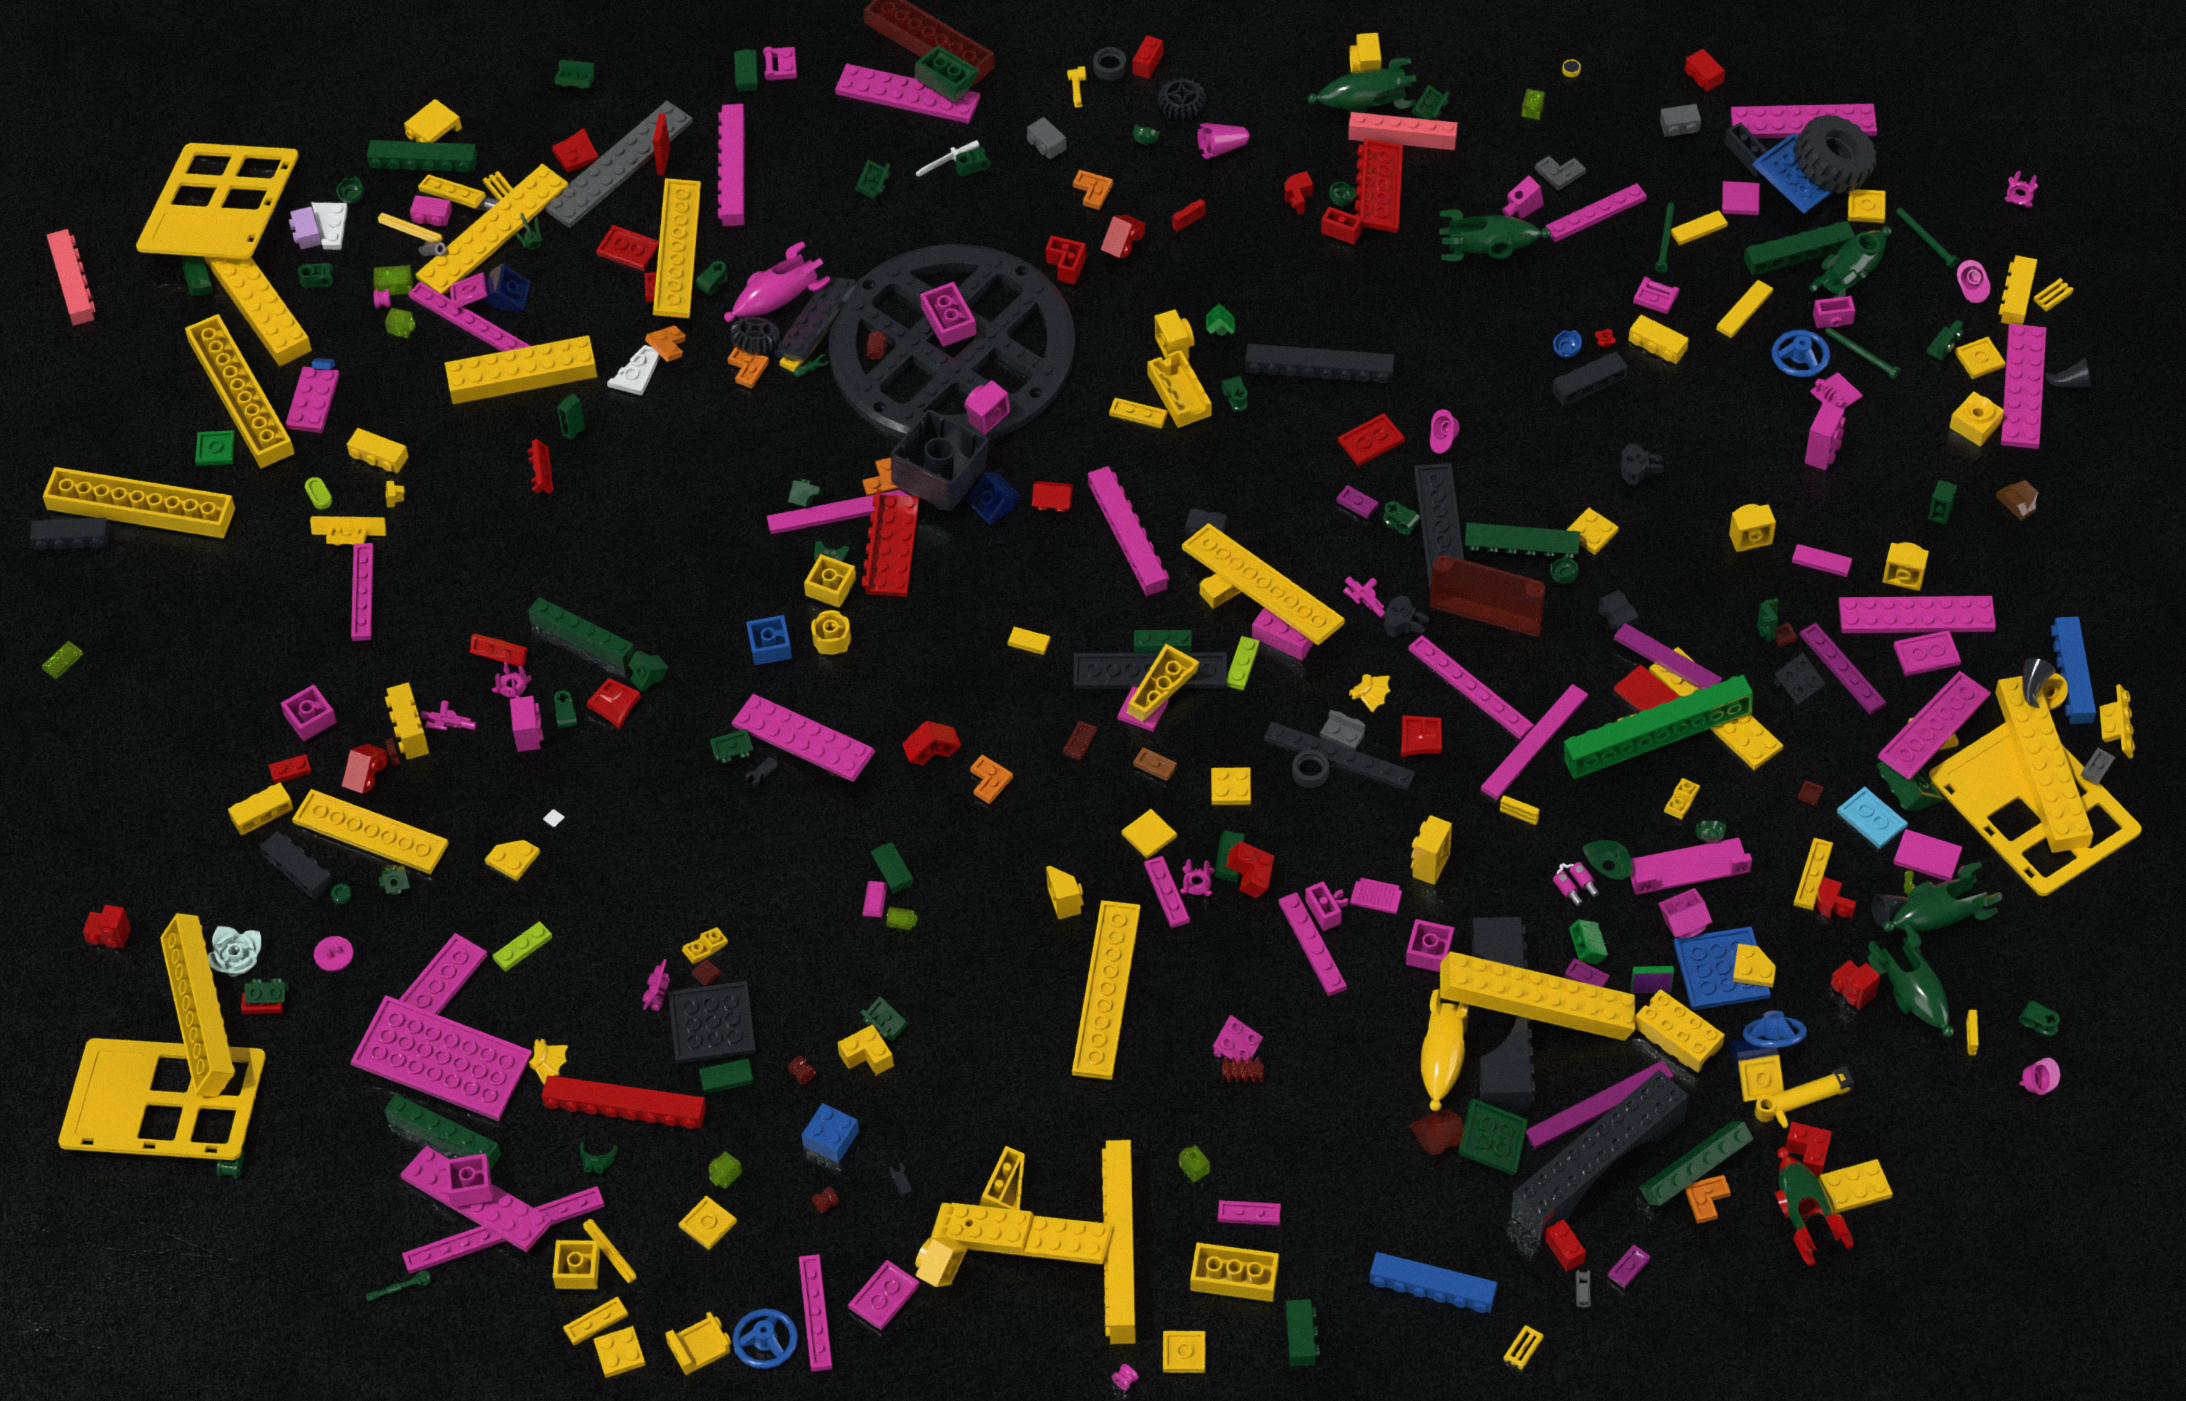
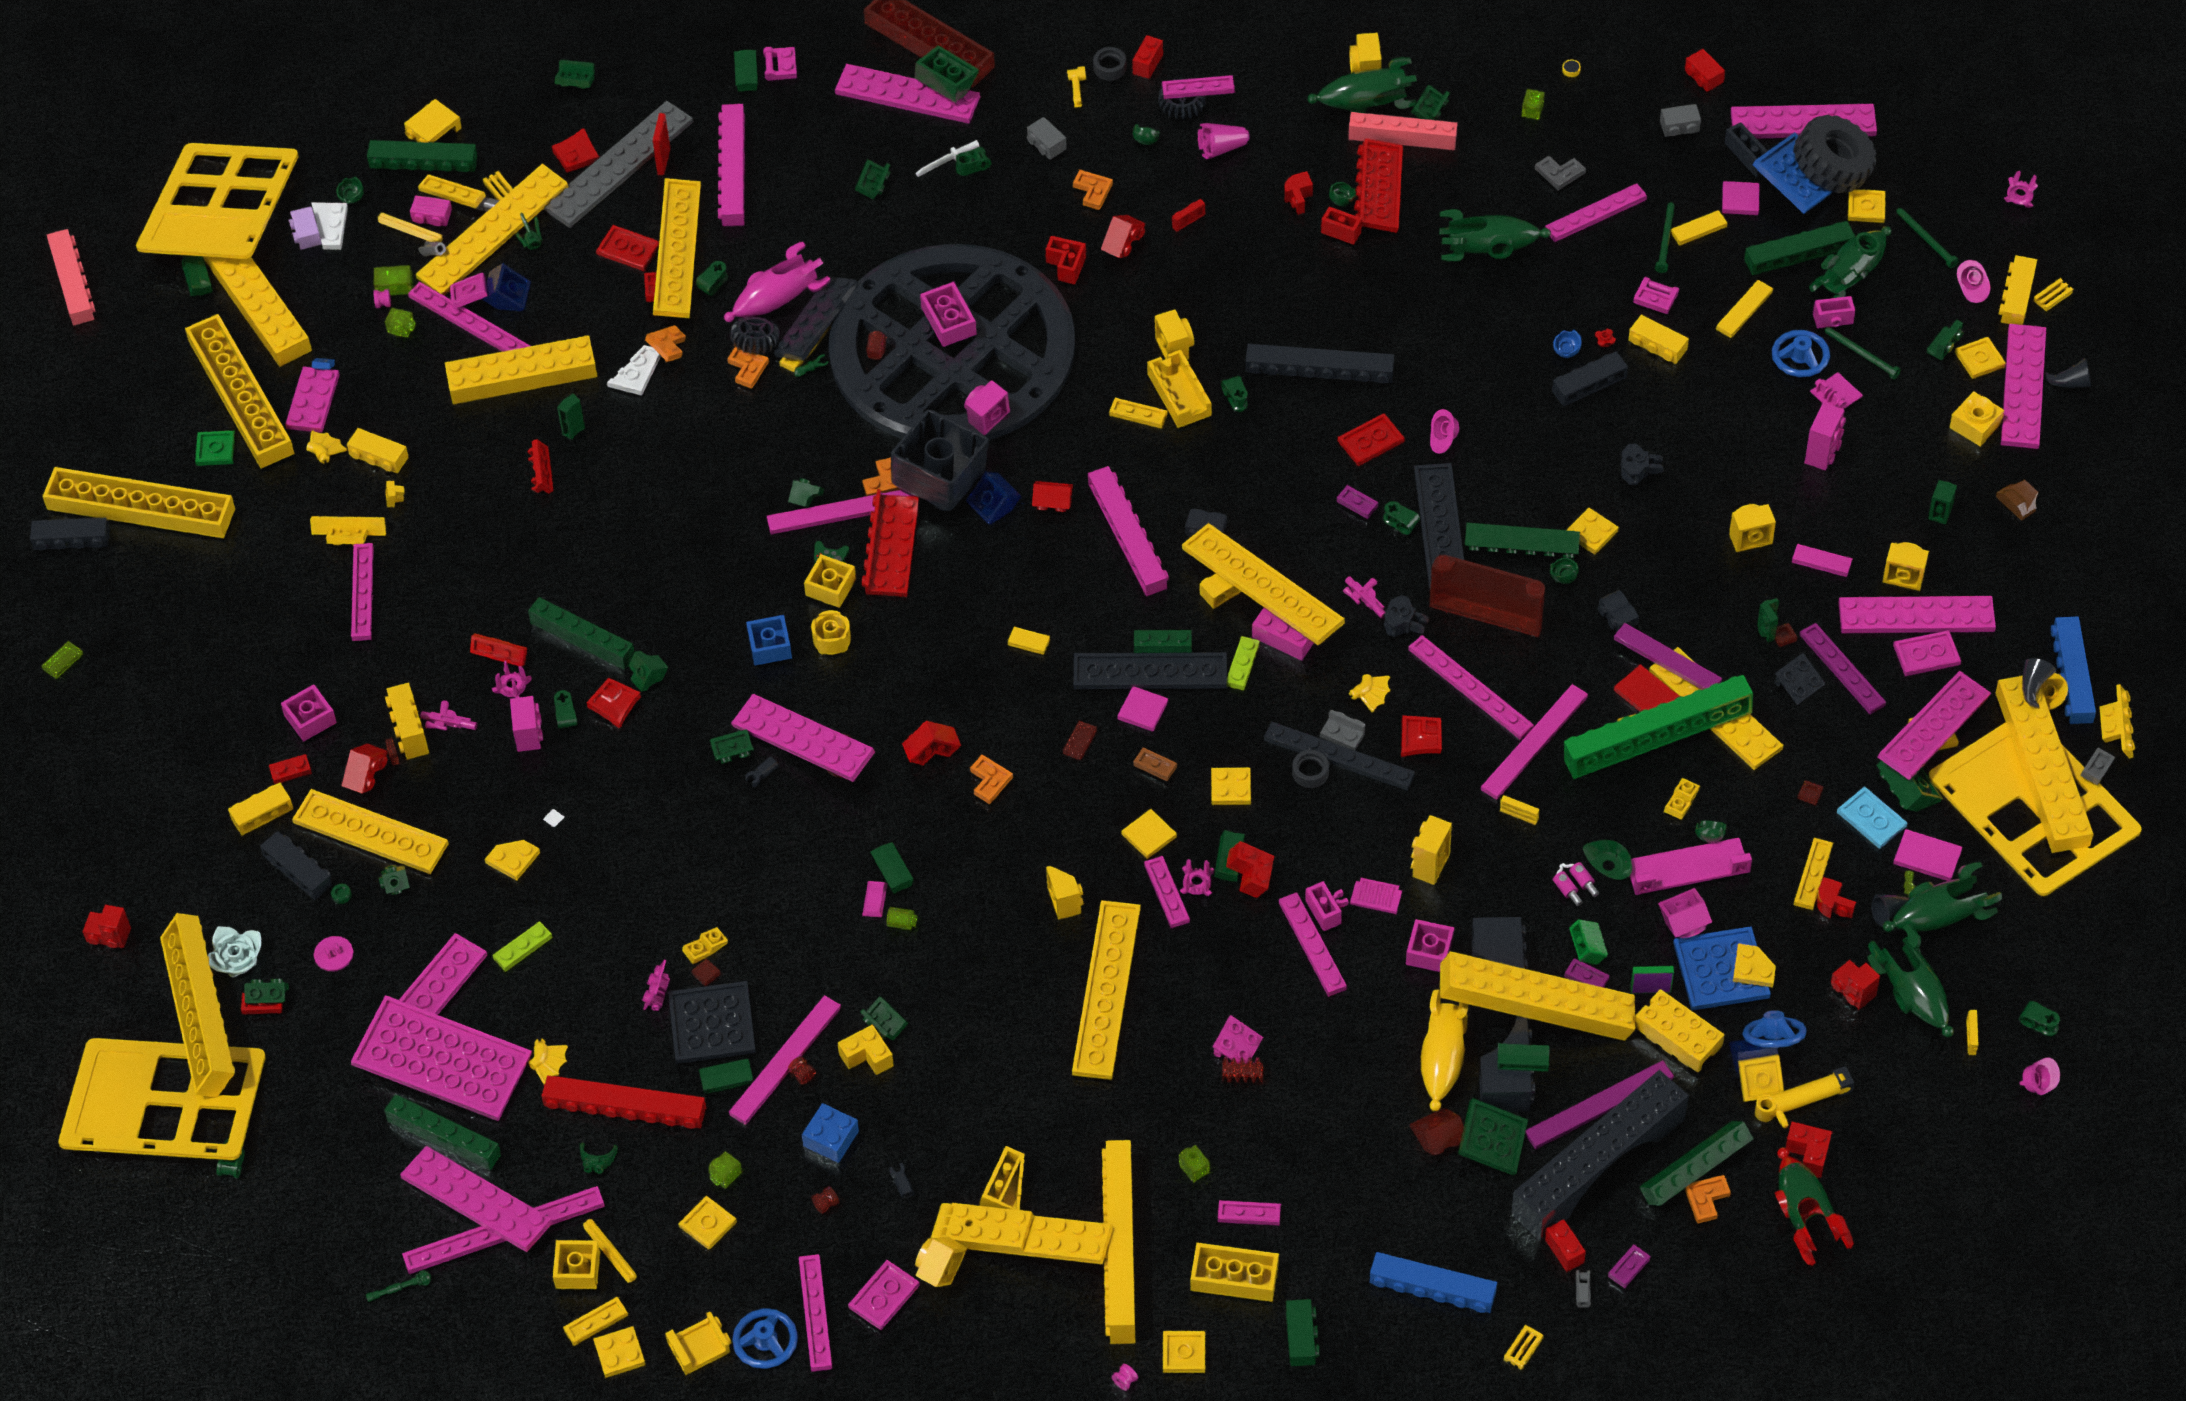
(314, 275): dark green piece -> none
(318, 493): lime tile -> none
(324, 446): none -> yellow arm
(468, 1180): dark pink brick -> none
(778, 1066): none -> dark pink tile
(1162, 680): yellow wedge -> none
(1198, 87): none -> dark pink tile
(1220, 321): green panel -> none
(1523, 1057): none -> dark green piece
(1524, 199): dark pink torso -> none
(1856, 1186): yellow plate -> none

